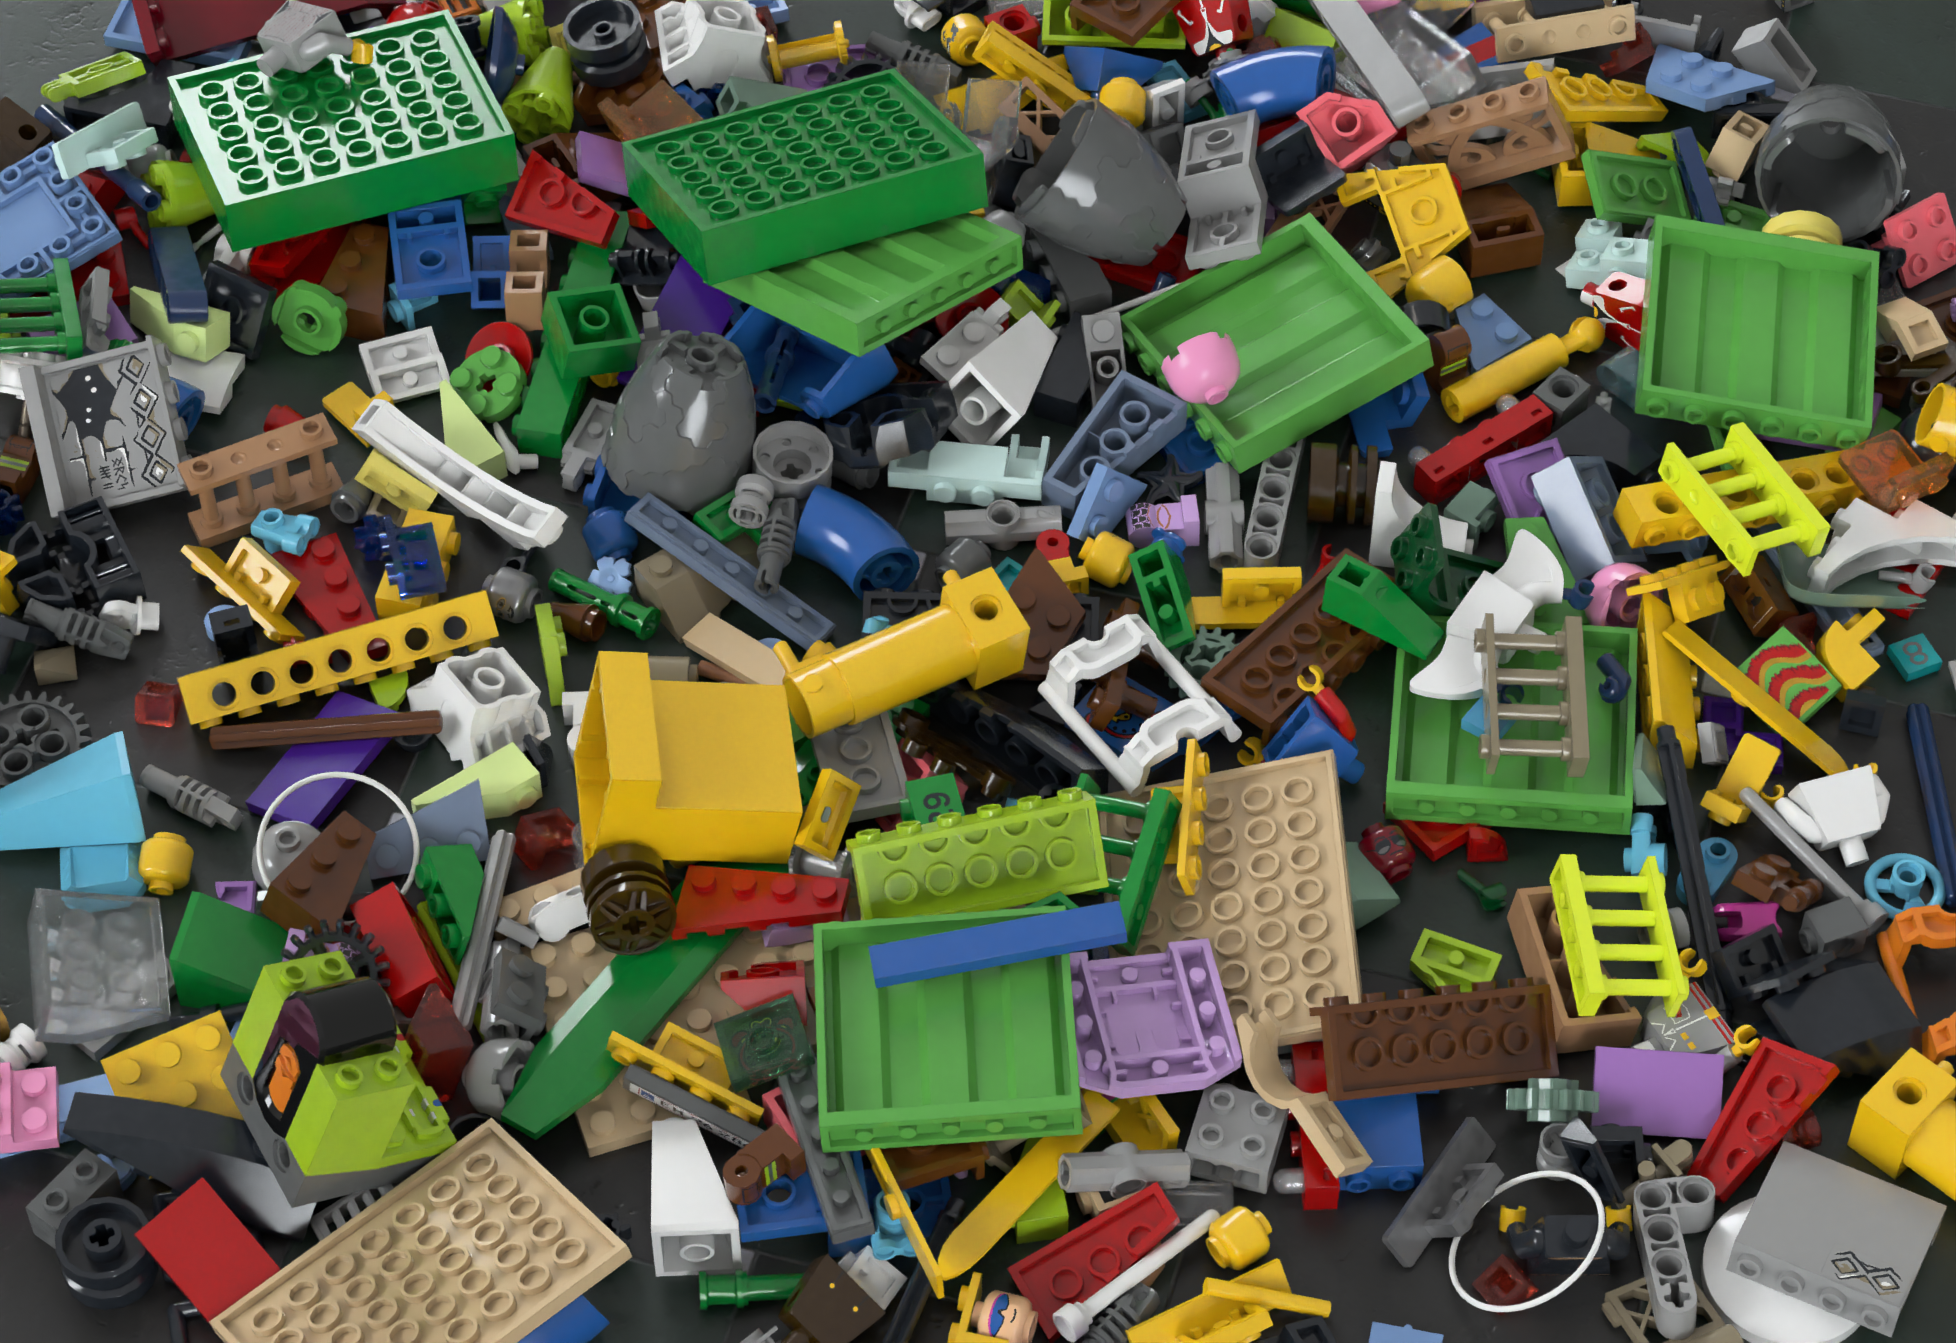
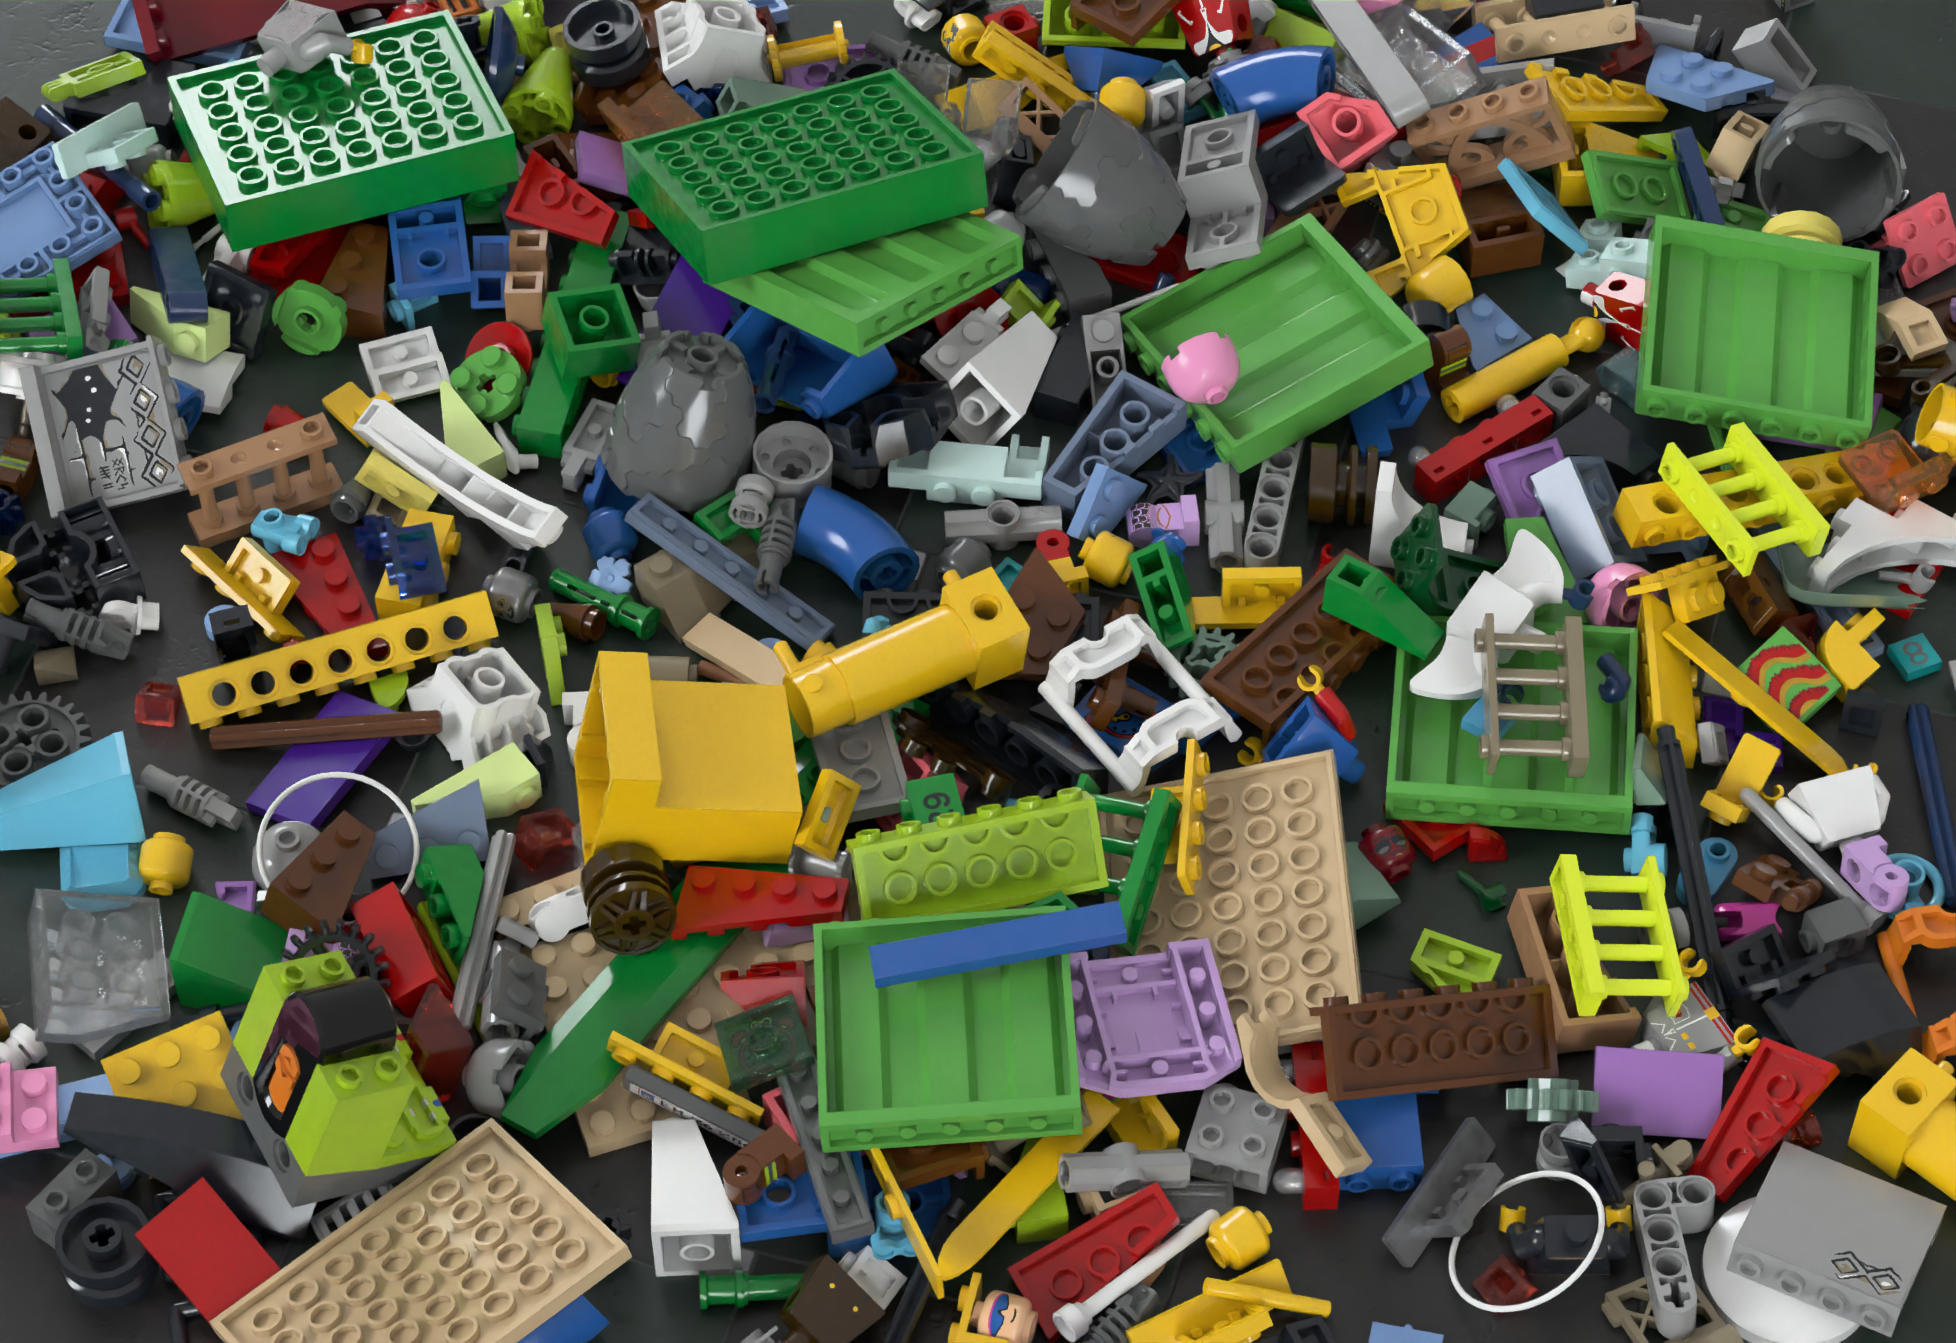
(1543, 206): none -> medium azure tile
(1874, 874): none -> lavender leg

